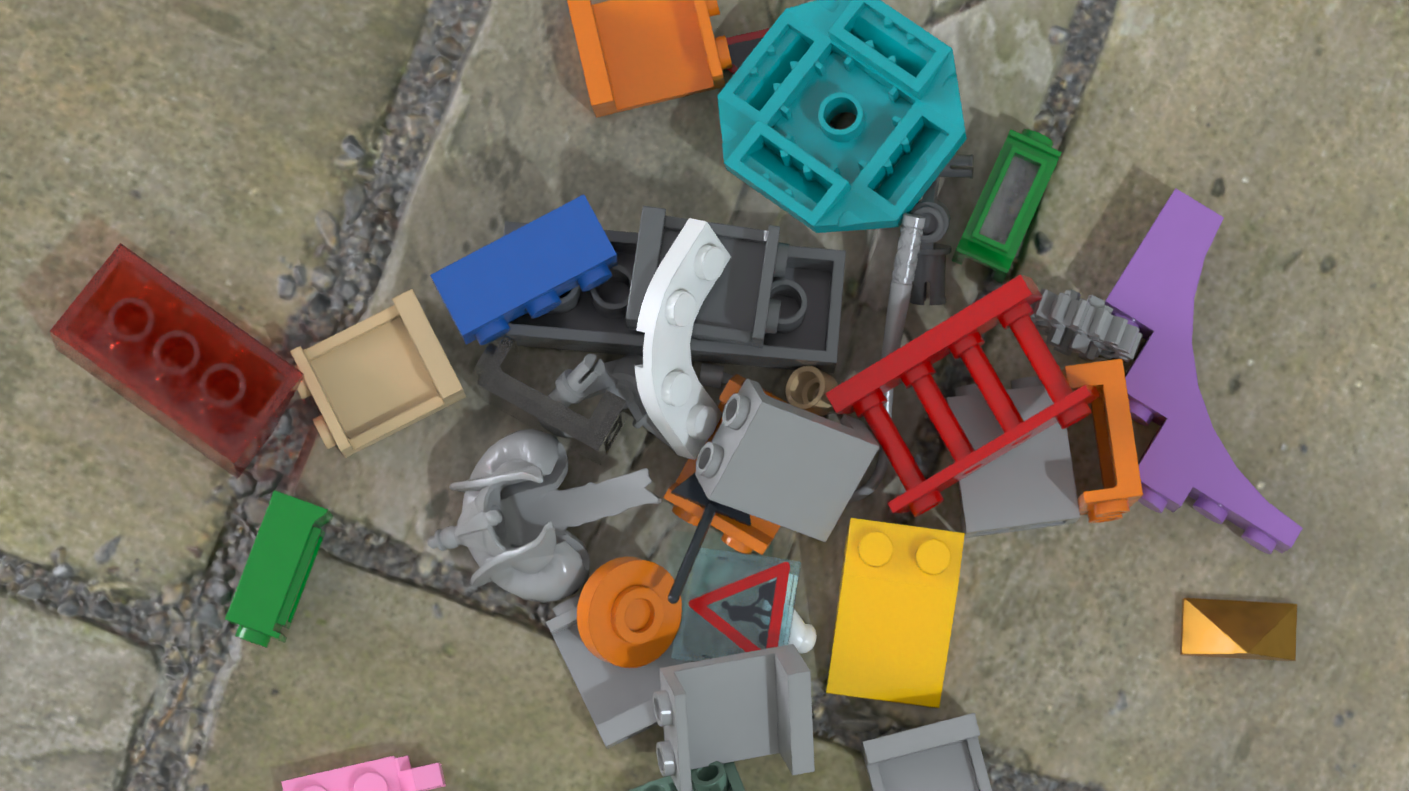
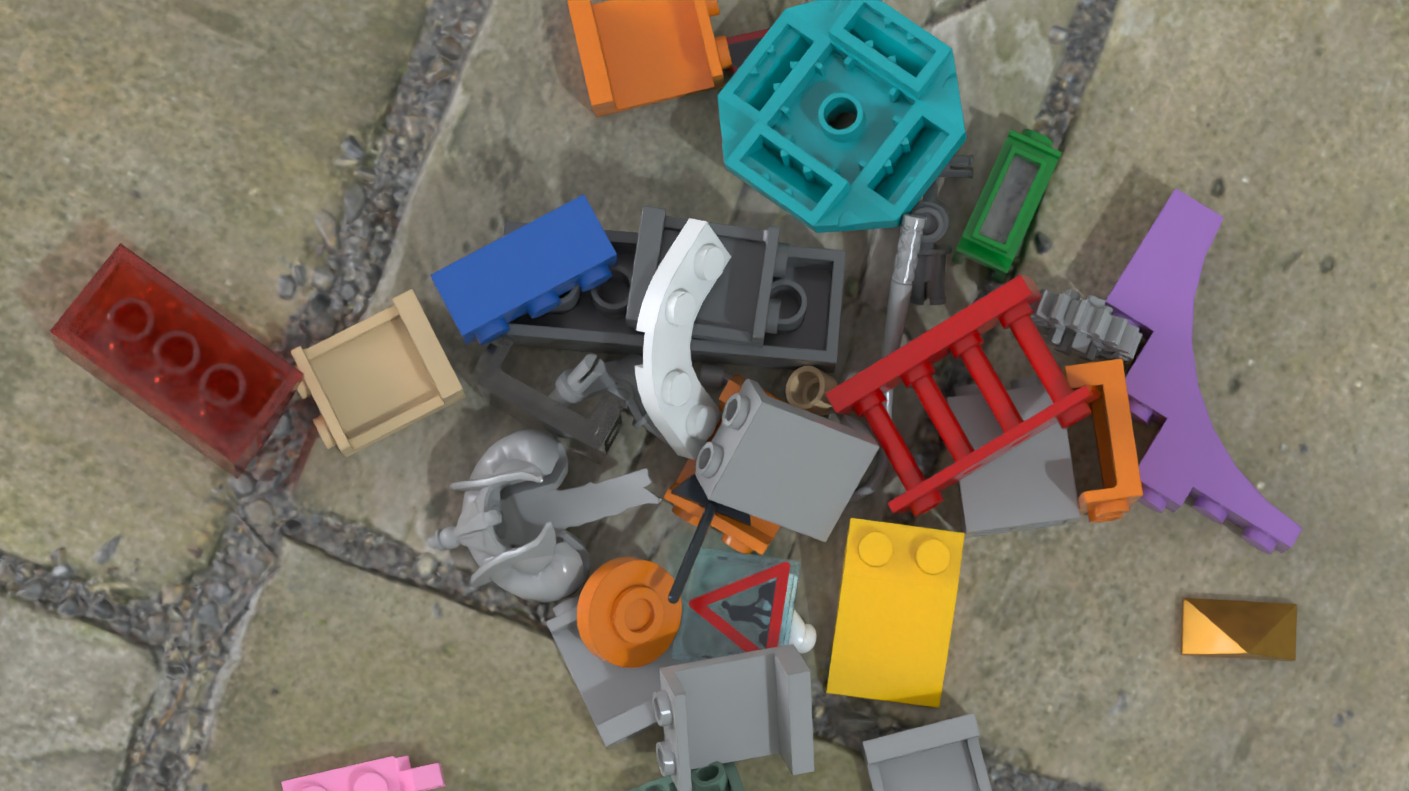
(277, 569): green window -> none

